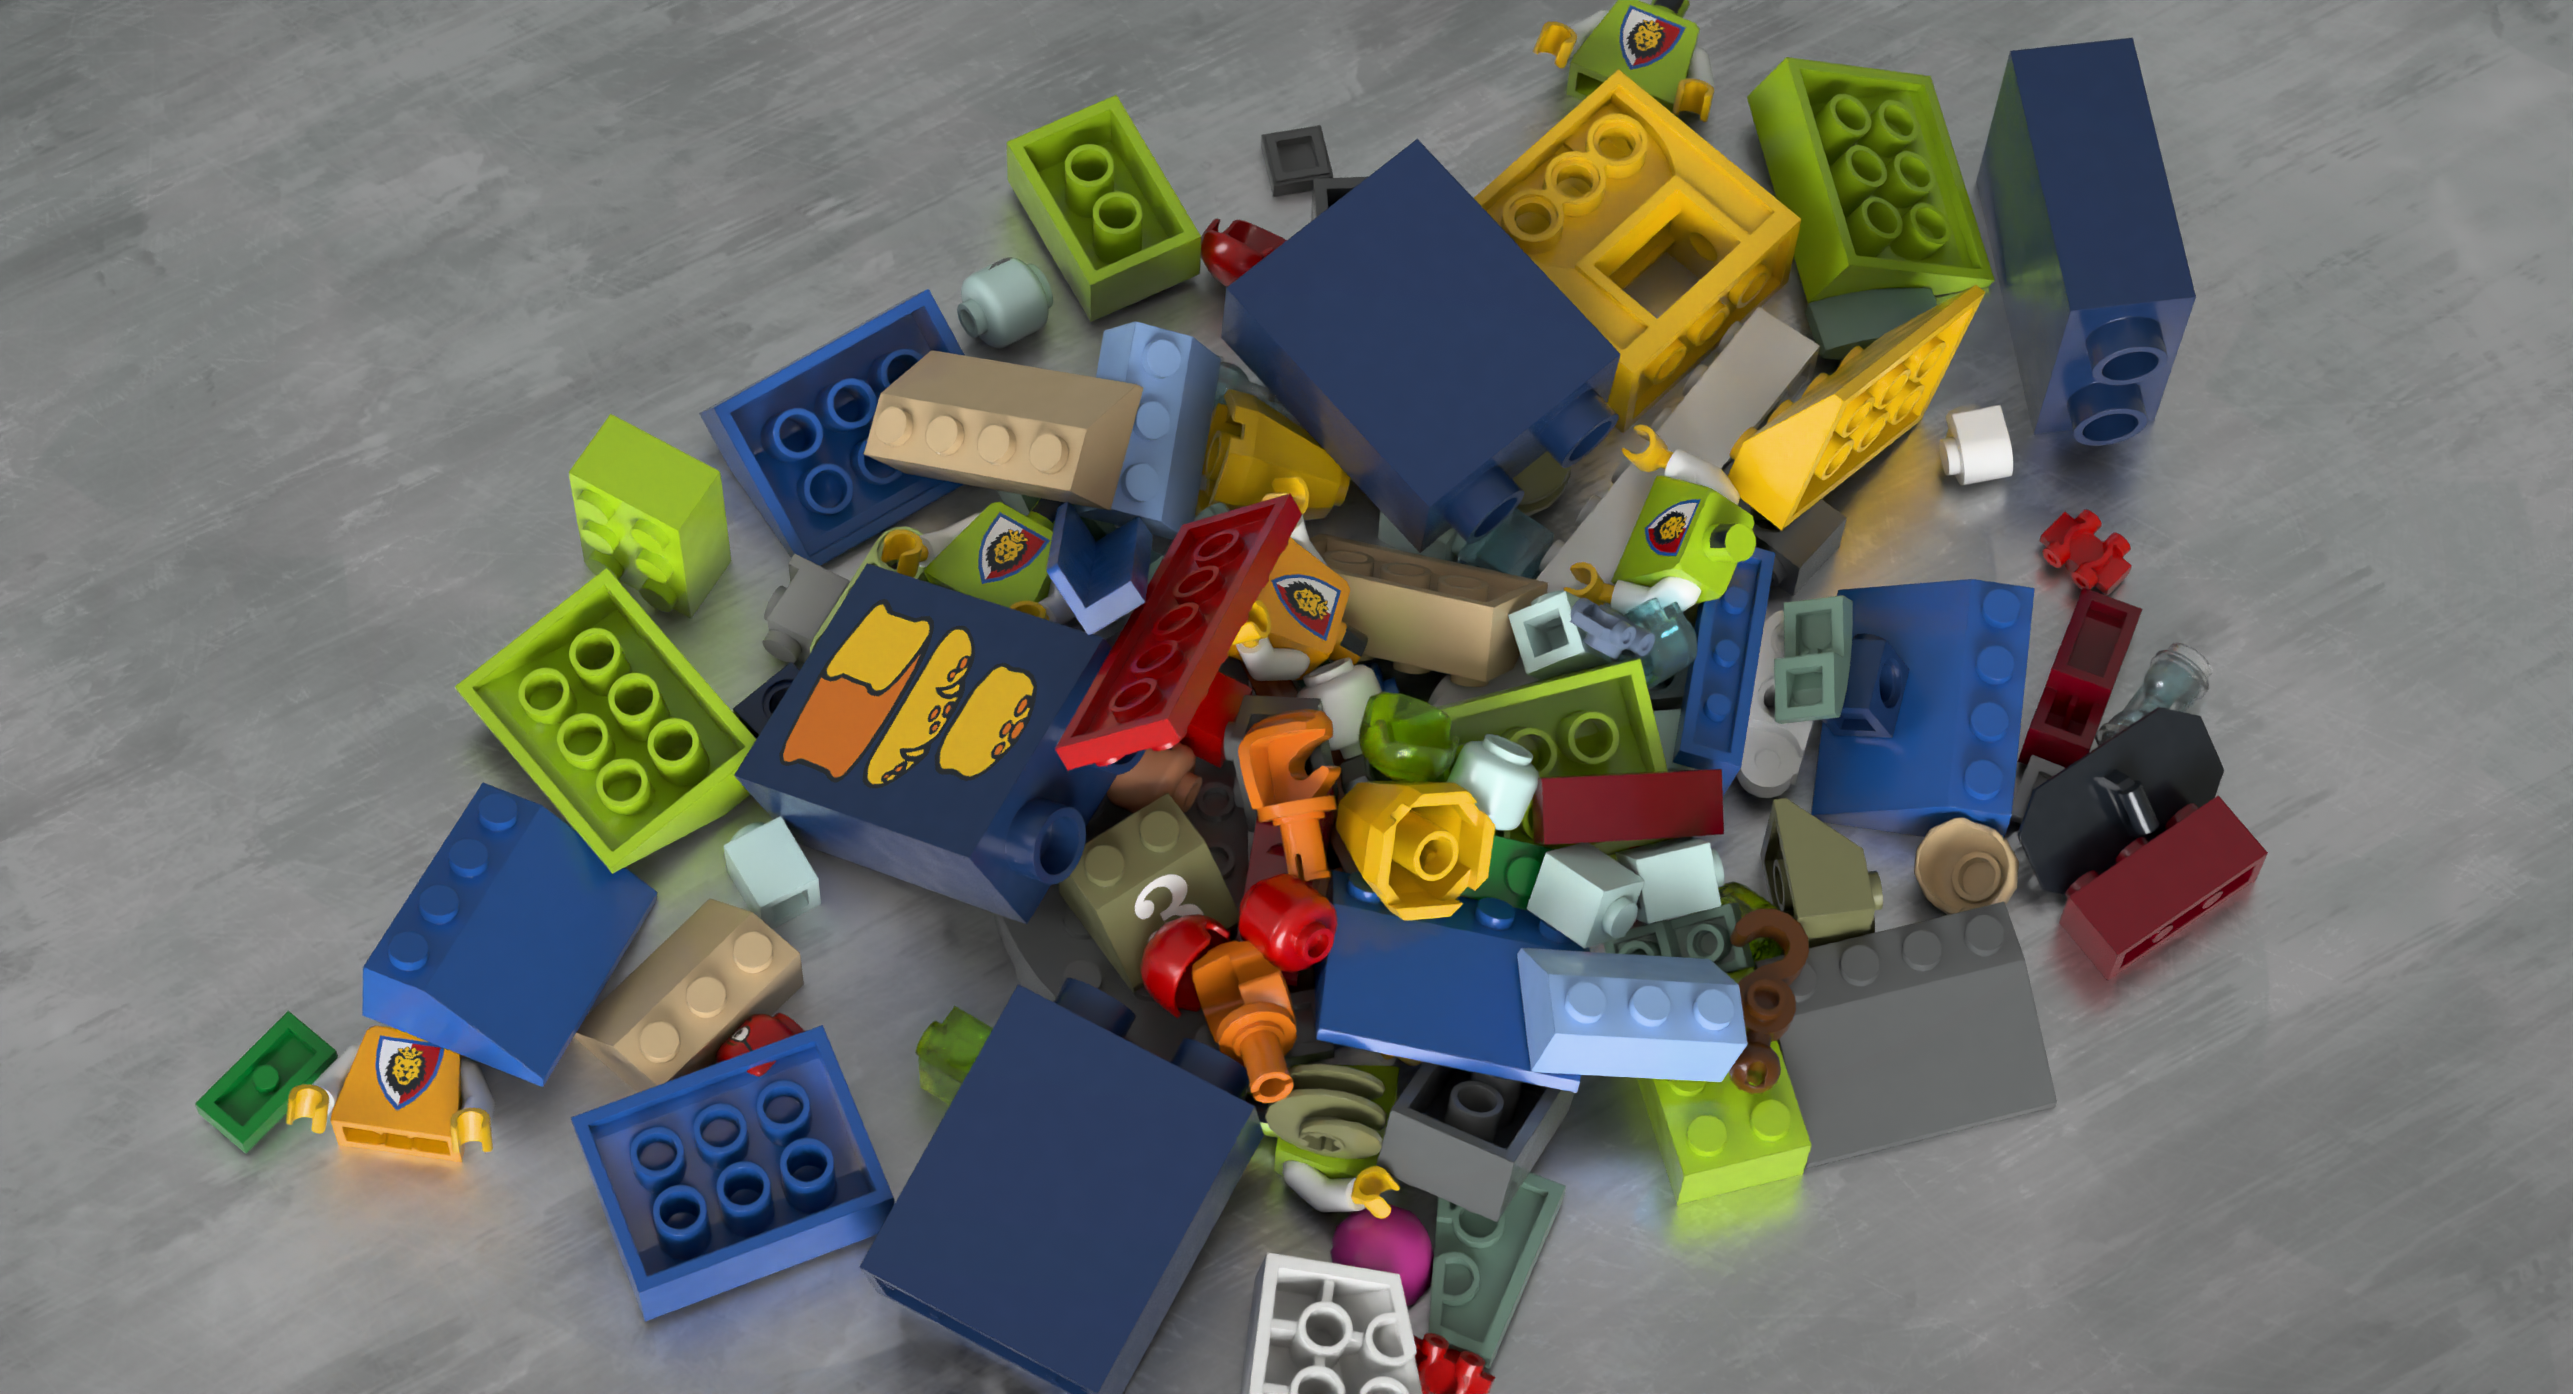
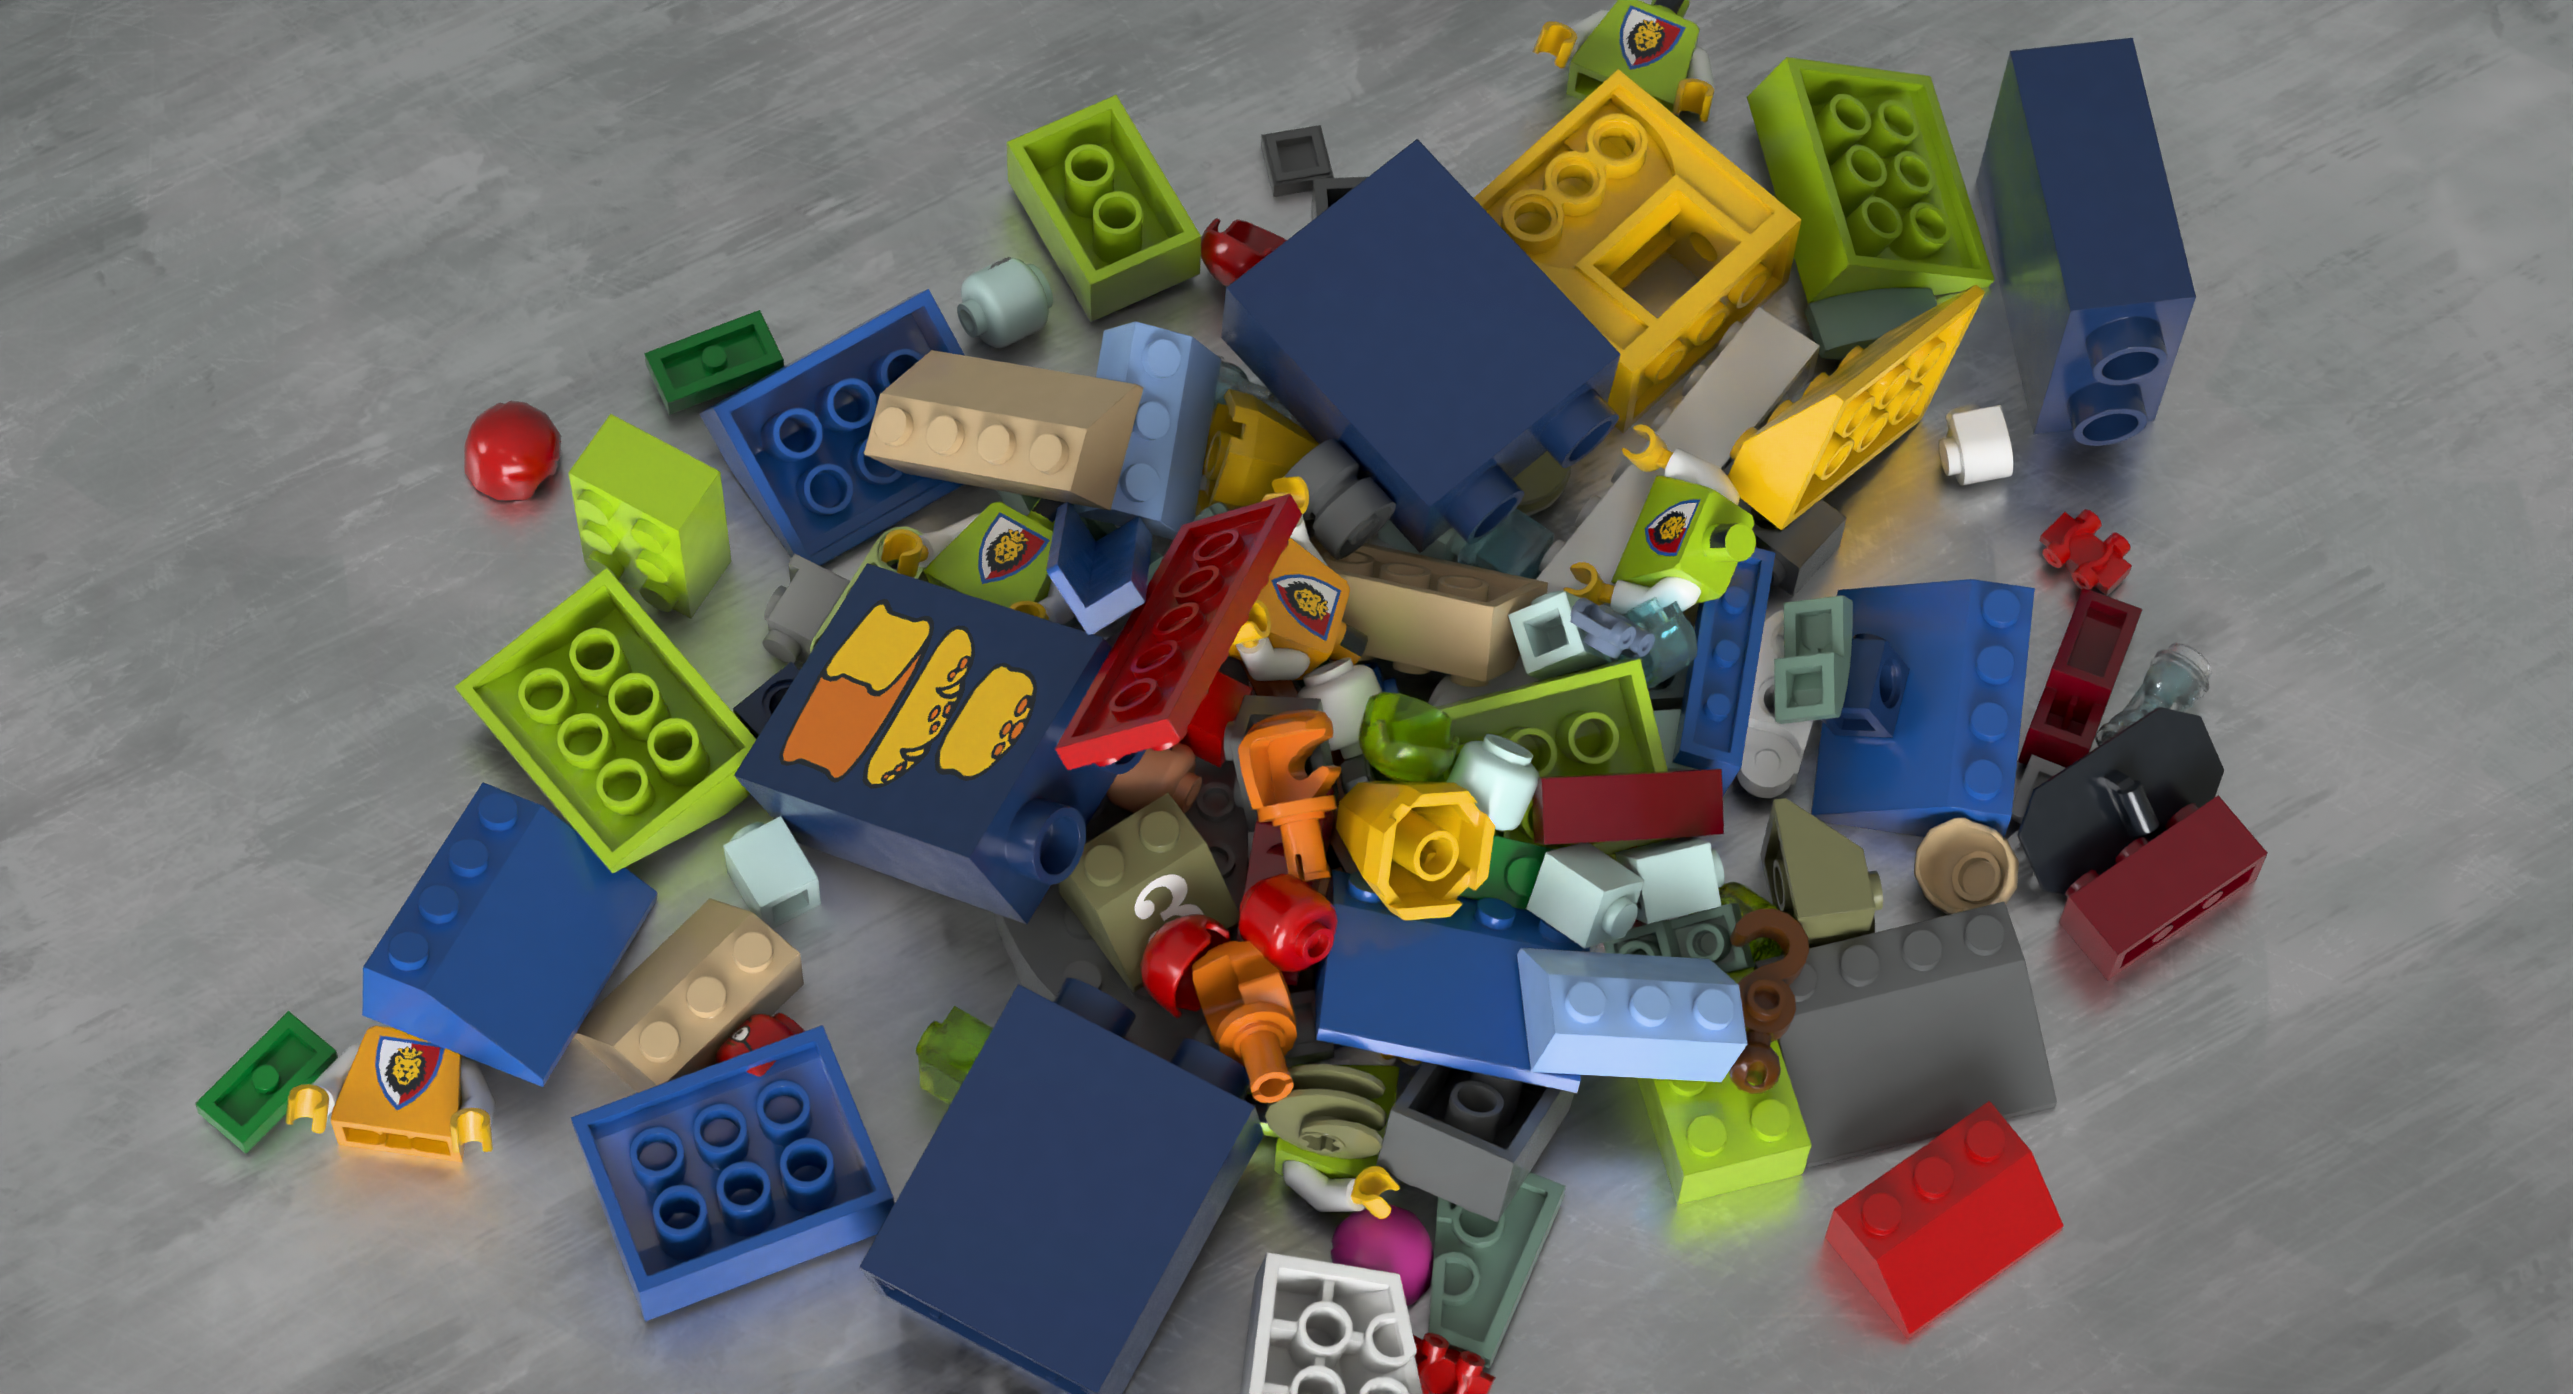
(511, 450): none -> red hair
(714, 362): none -> green plate
(1343, 507): none -> dark grey wheel
(1945, 1220): none -> red slope

